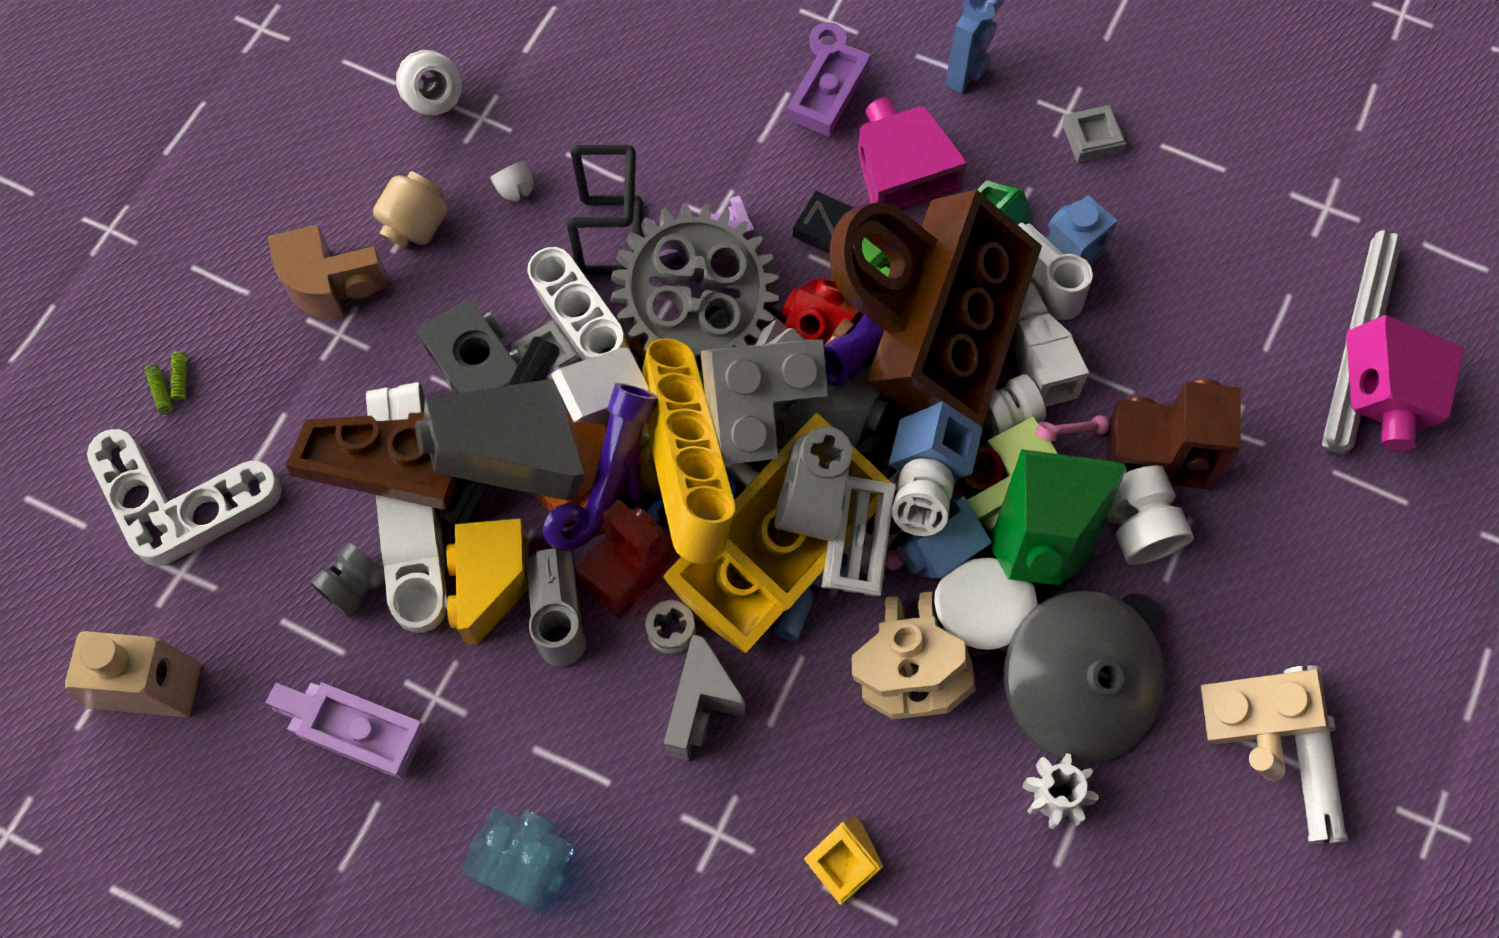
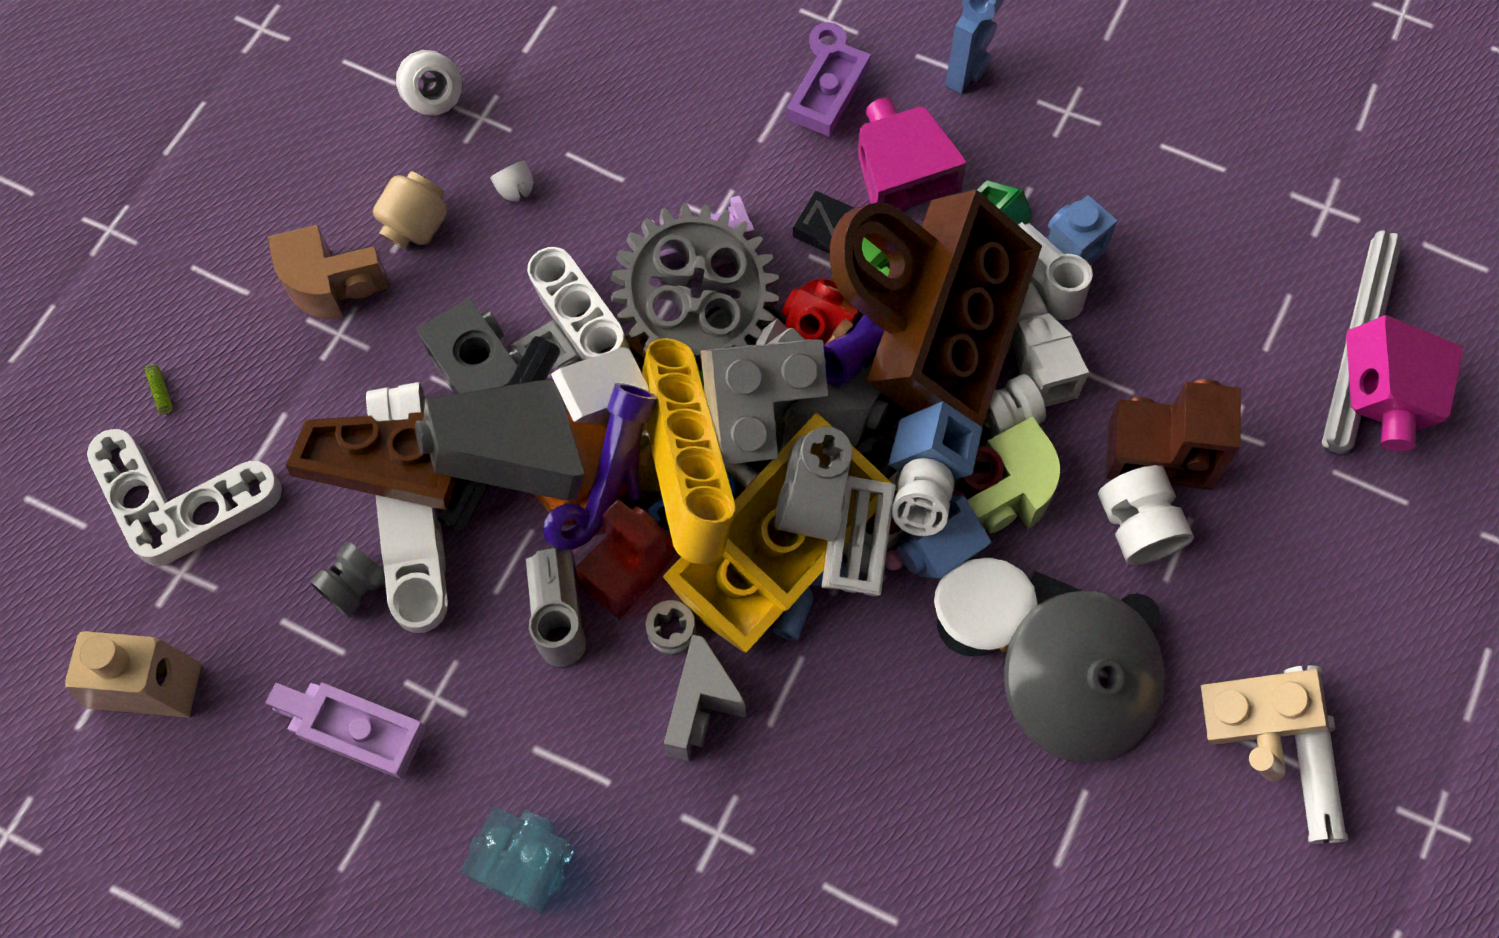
(176, 359): lime leg -> none
(488, 573): yellow slope -> none
(632, 204): black piece -> none
(845, 860): yellow slope -> none
(915, 658): tan hinge -> none
(1053, 515): green slope -> none
(1061, 806): white gear -> none
(1094, 133): light grey tile -> none
(1098, 425): bright pink hinge -> none

